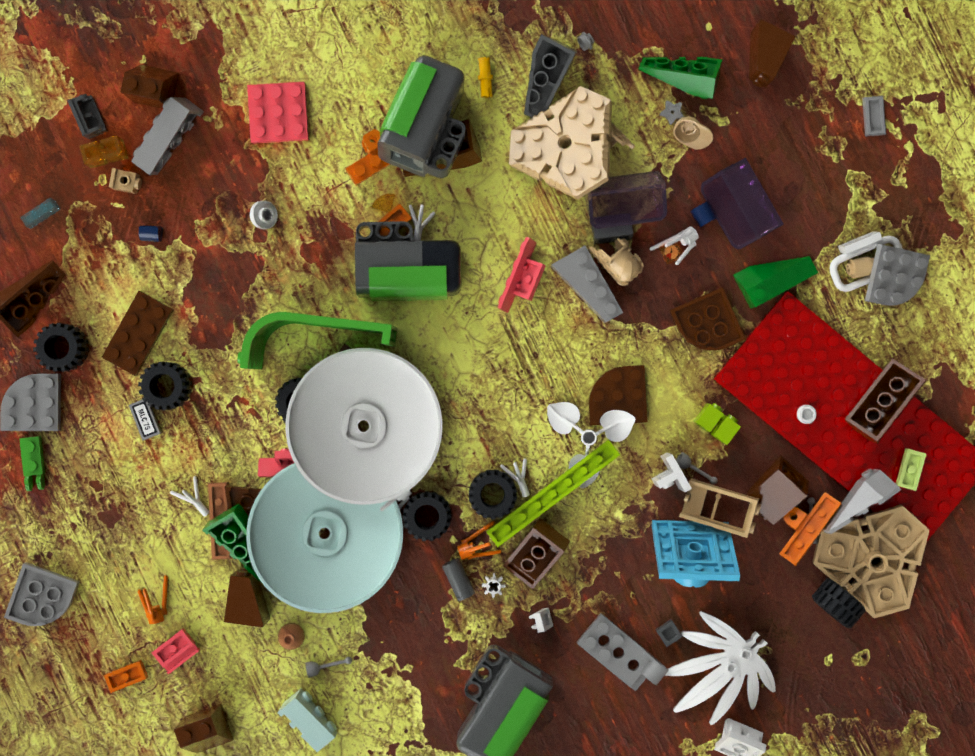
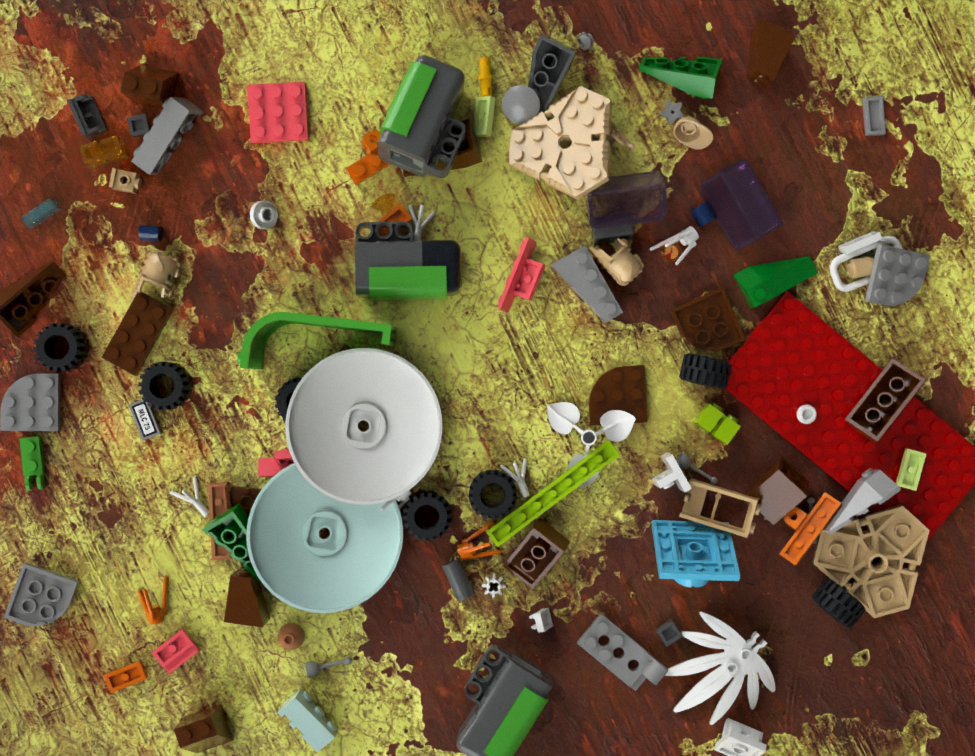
(138, 125): none -> dark grey plate
(156, 272): none -> tan helmet
(483, 116): none -> yellowish green plate
(520, 104): none -> light grey dish
(705, 371): none -> black tyre

